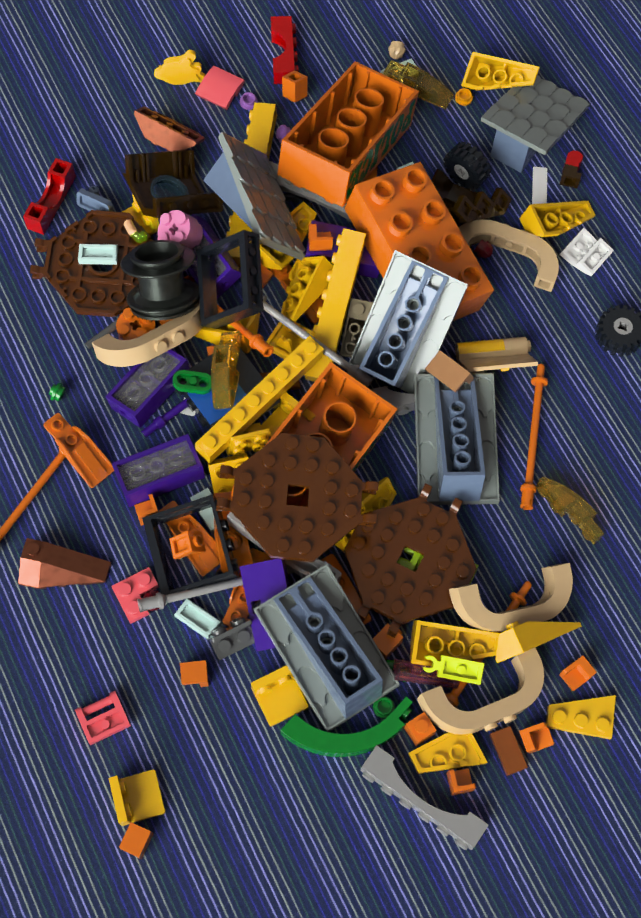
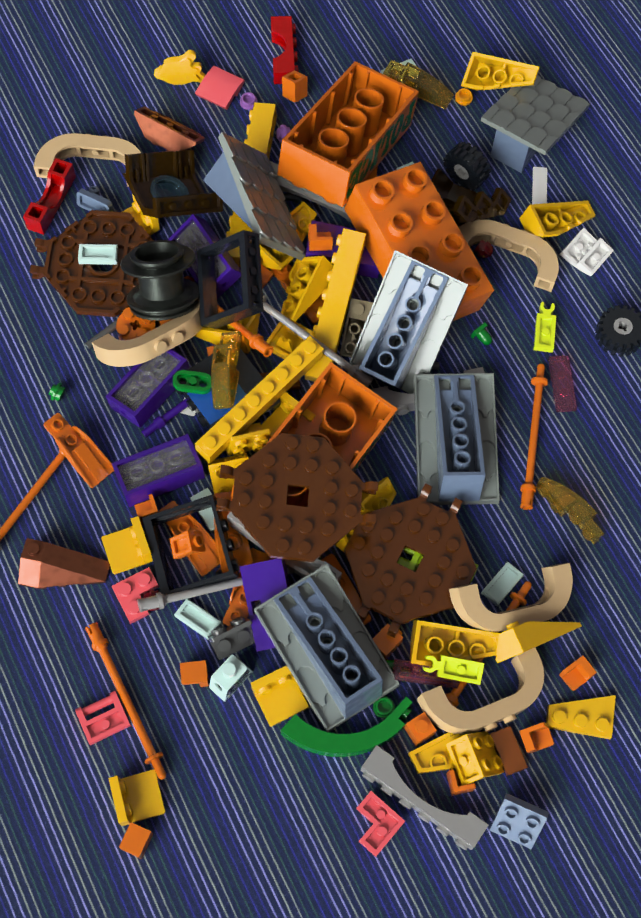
(81, 146): none -> tan arch
(100, 645): none -> orange bar
(127, 548): none -> yellow bracket
(132, 231): arm -> none
(180, 228): bright pink brick -> none
(229, 677): none -> light aqua torso
(384, 821): none -> coral plate
(396, 49): tan plate -> none
(448, 371): medium nougat panel -> none
(474, 757): none -> yellow bracket
(482, 334): none -> green piece
(495, 354): tan door -> none
(502, 584): none -> light aqua tile
(519, 821): none -> plate
(545, 329): none -> neon yellow plate
(562, 383): none -> clear pink tile
(570, 176): dark brown leg -> none

